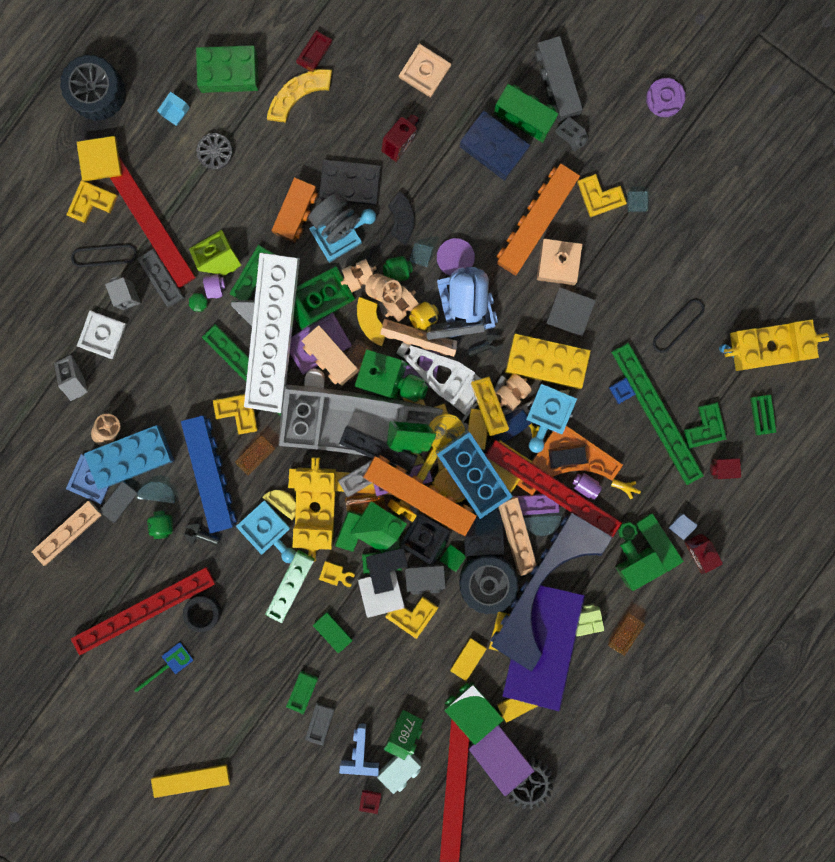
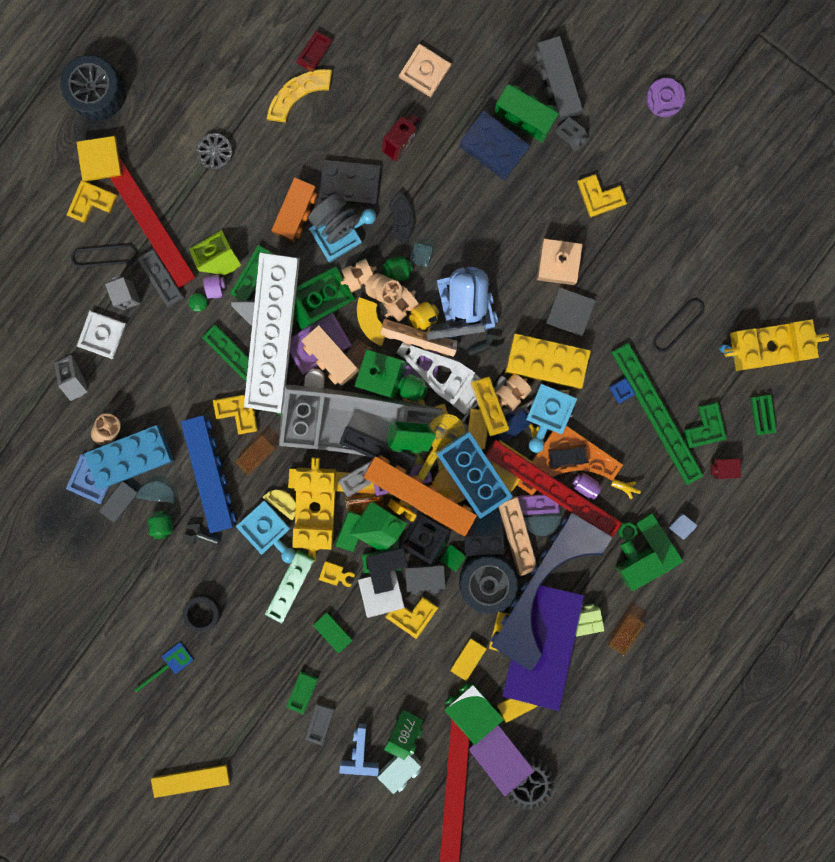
(67, 533): light nougat plate -> none
(143, 611): red plate -> none
(173, 109): medium azure panel -> none
(227, 69): green brick -> none
(370, 802): dark red plate -> none
(454, 255): medium lavender tile -> none
(540, 215): orange brick -> none
(637, 201): clear light blue tile -> none
(704, 553): dark red torso -> none

